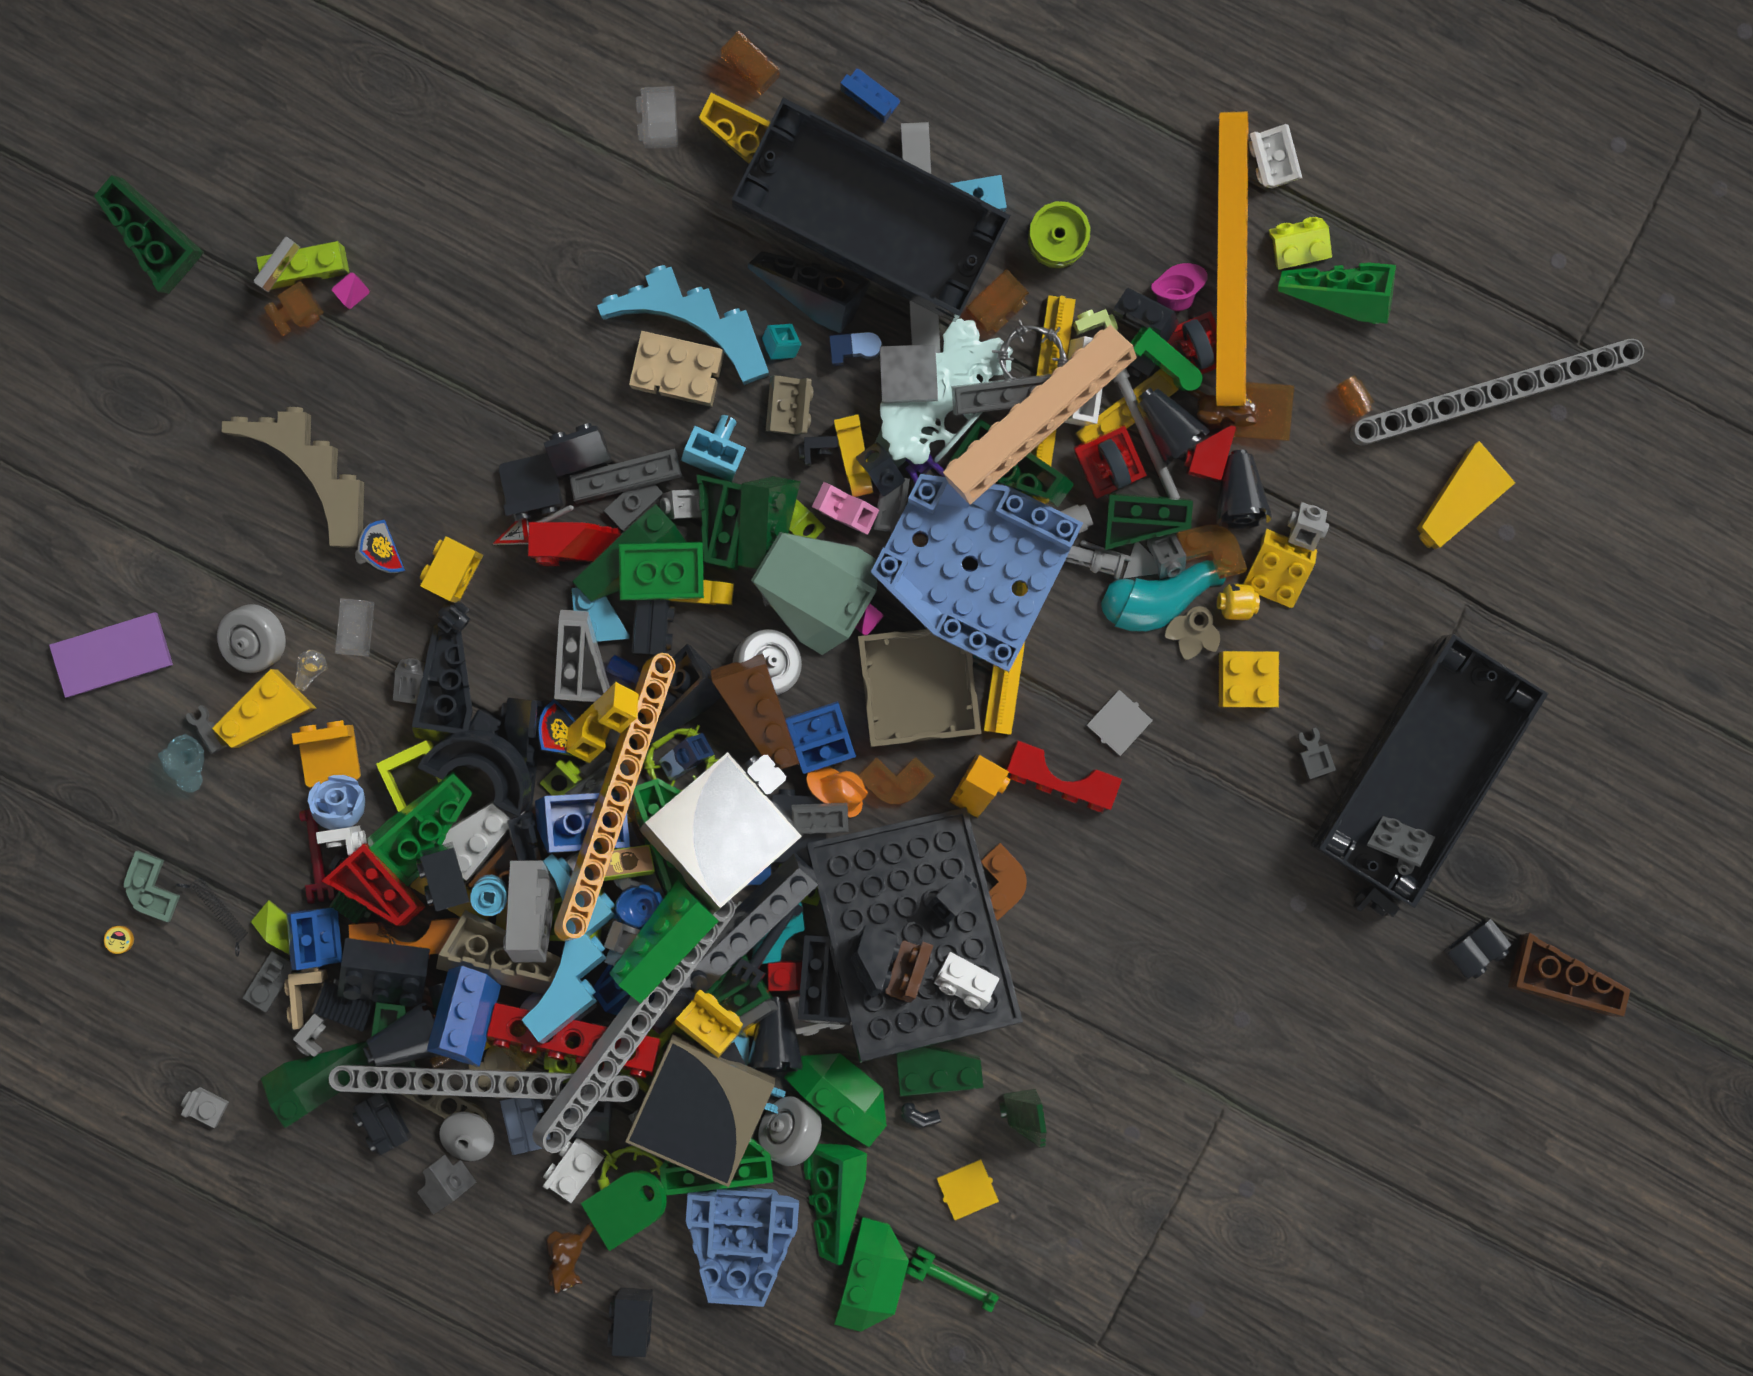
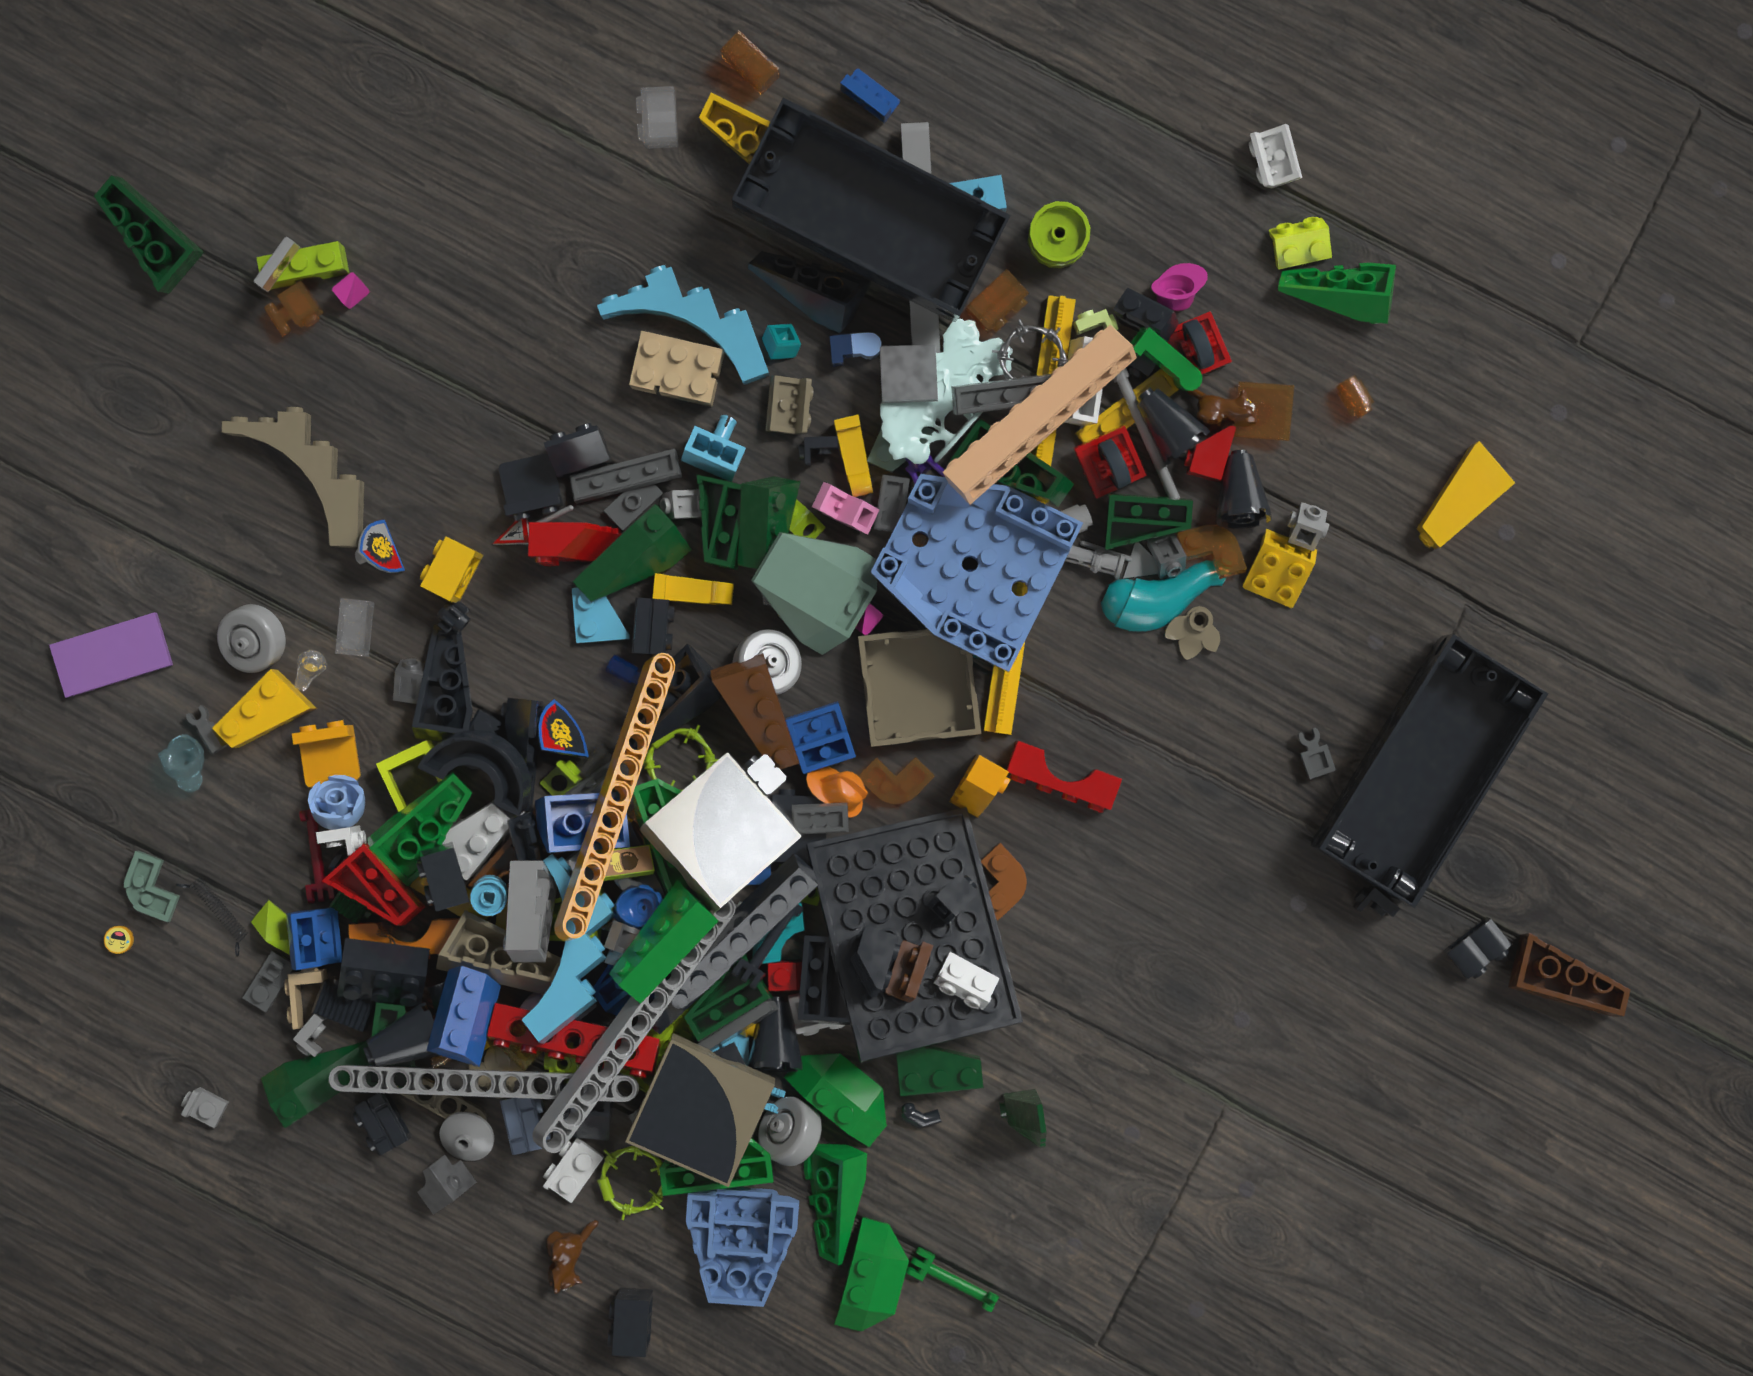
(578, 661): light grey wedge -> none
(612, 710): yellow arch -> none
(624, 1209): green tile -> none
(661, 570): green tile -> none
(686, 756): dark blue leg -> none
(709, 1023): yellow bracket -> none
(882, 470): black bracket -> none
(967, 1189): yellow piece -> none
(1119, 722): light grey piece -> none
(1232, 259): light orange beam -> none
(1238, 602): yellow head -> none
(1248, 679): yellow brick -> none
(1401, 842): dark grey hinge -> none
(1508, 386): light grey beam -> none

